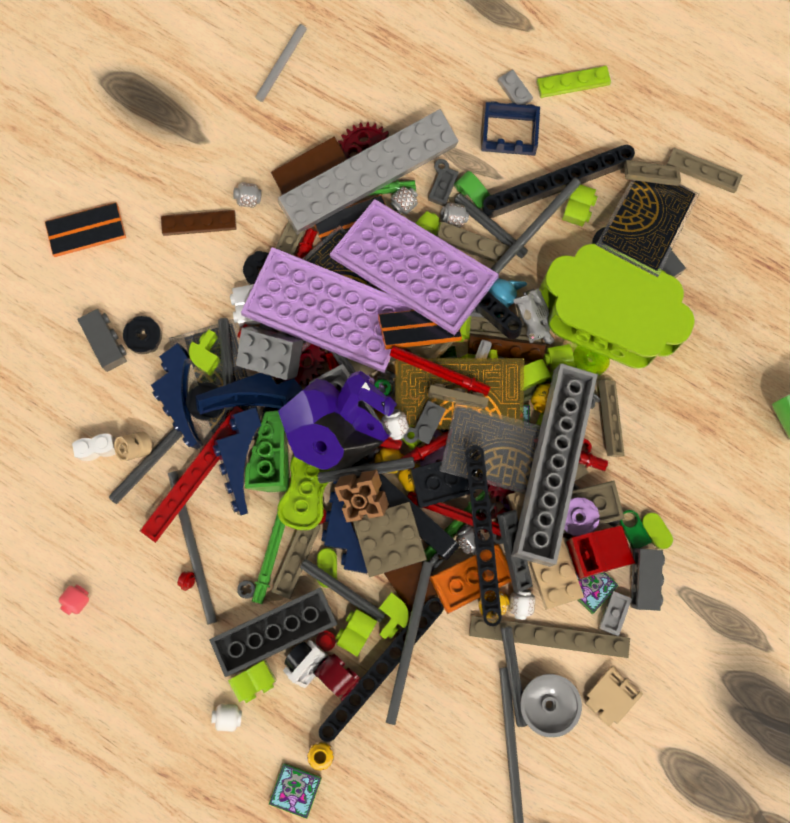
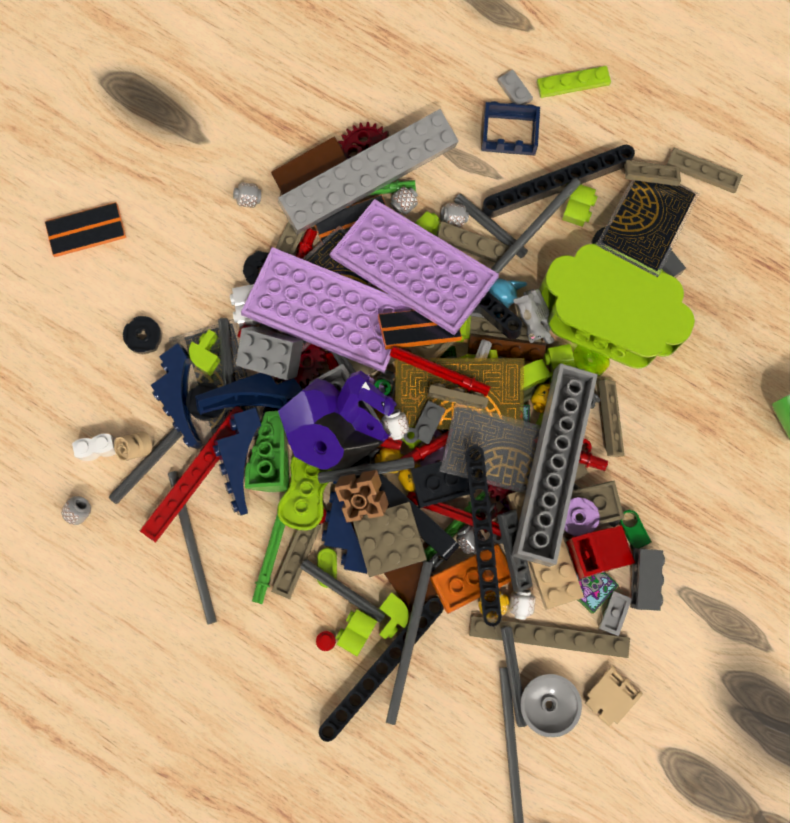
(73, 599): coral head -> none
(76, 510): none -> light grey head
(103, 340): dark grey brick -> none
(186, 580): red plate -> none
(198, 223): reddish brown plate -> none
(226, 717): white head -> none
(248, 595): dark grey bush -> none
(252, 681): lime brick -> none
(273, 632): dark grey brick -> none
(281, 62): light grey piece -> none
(295, 790): tile -> none
(303, 662): white piece -> none
(320, 755): yellow head -> none
(335, 677): dark red brick -> none
(444, 183): dark grey hinge -> none
(470, 185): bright green panel -> none
(657, 531): lime tile -> none

